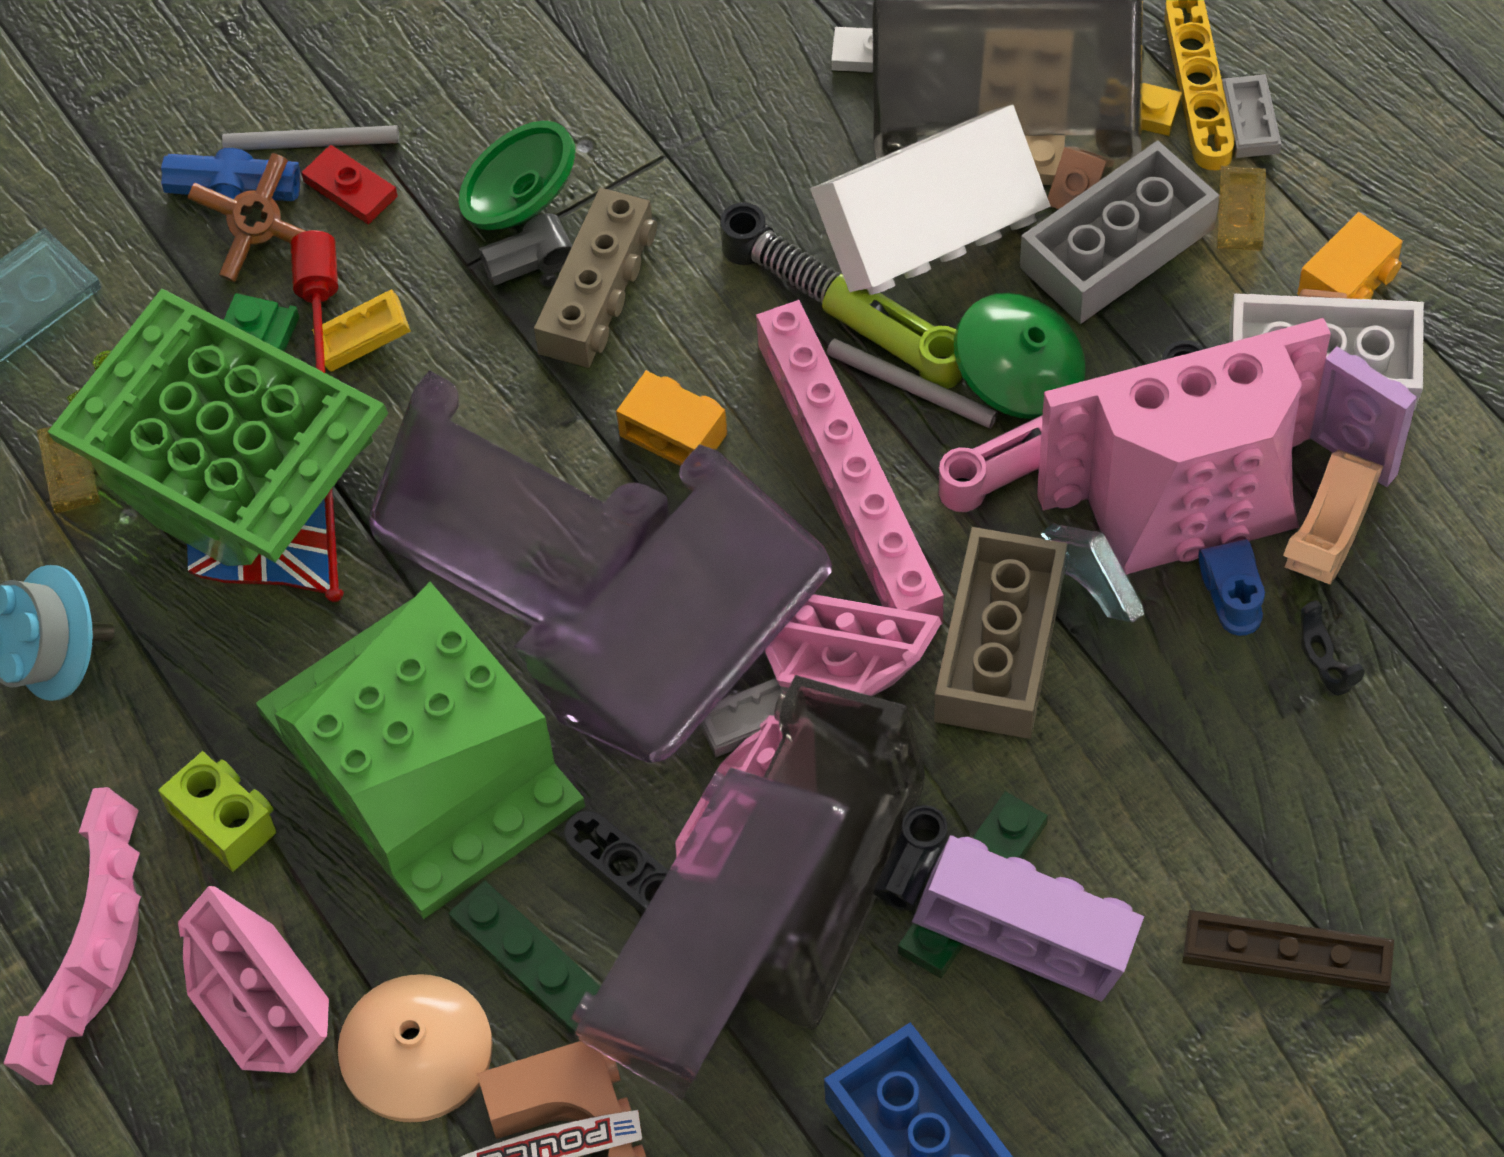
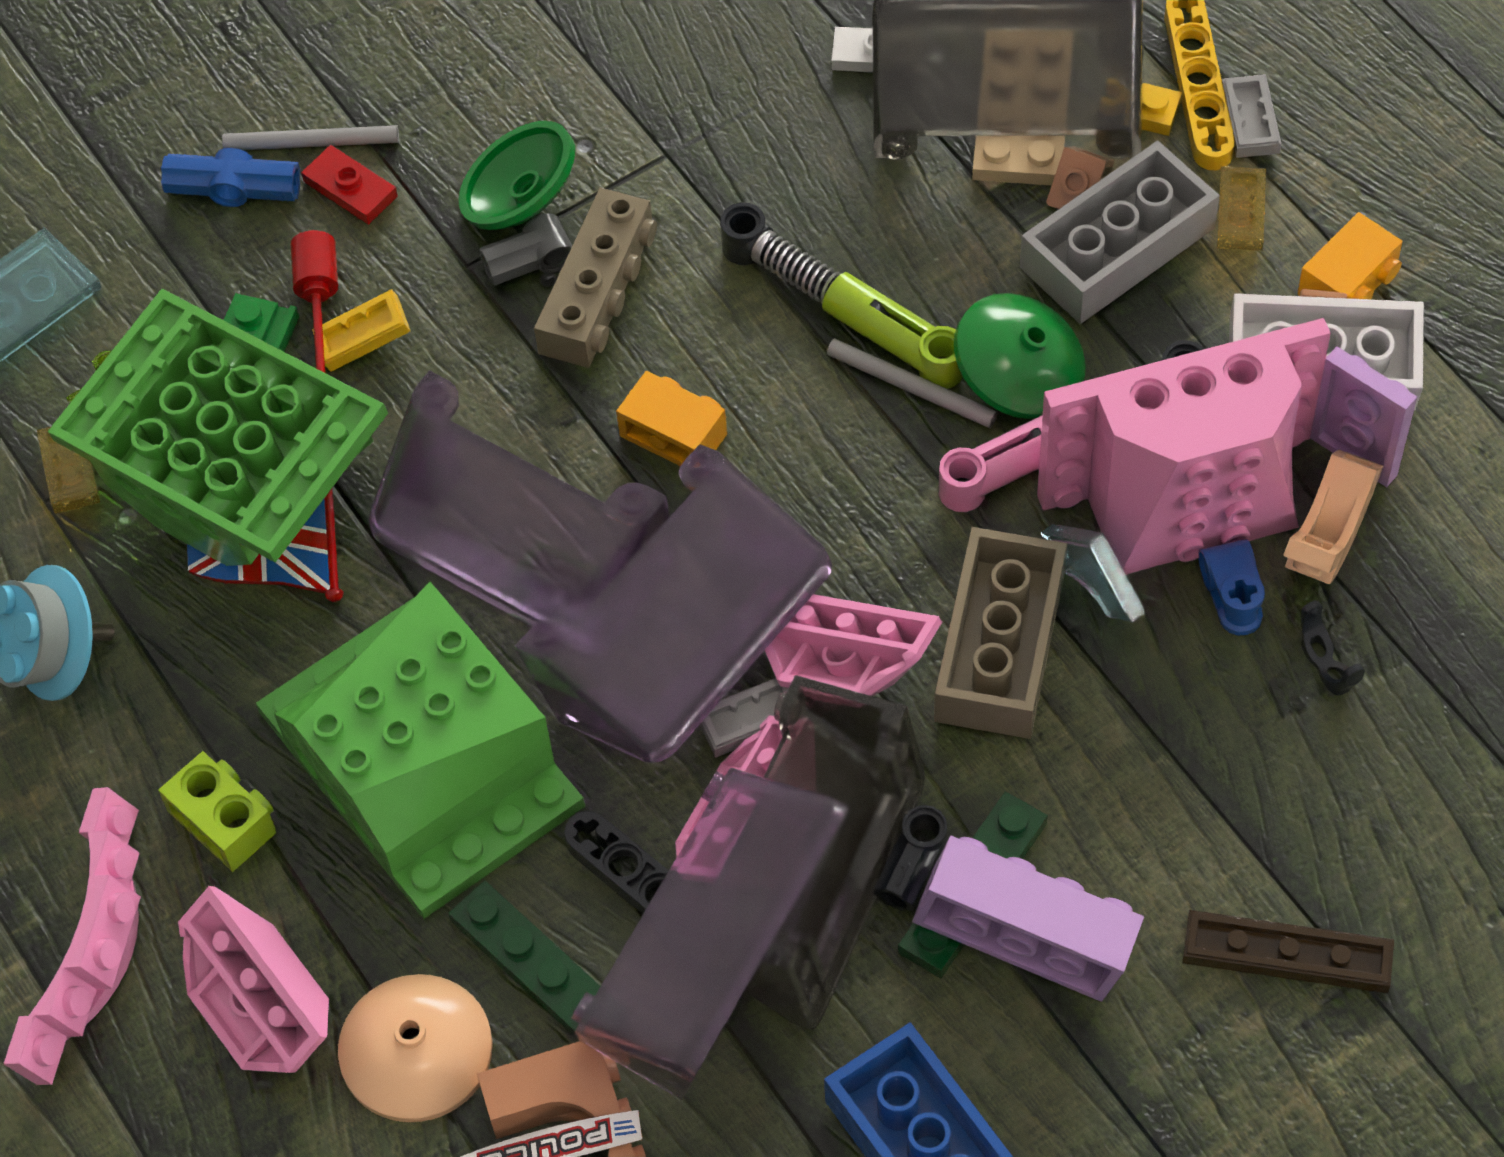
(246, 202): dark orange bar -> none
(847, 462): bright pink brick -> none
(931, 200): white brick -> none

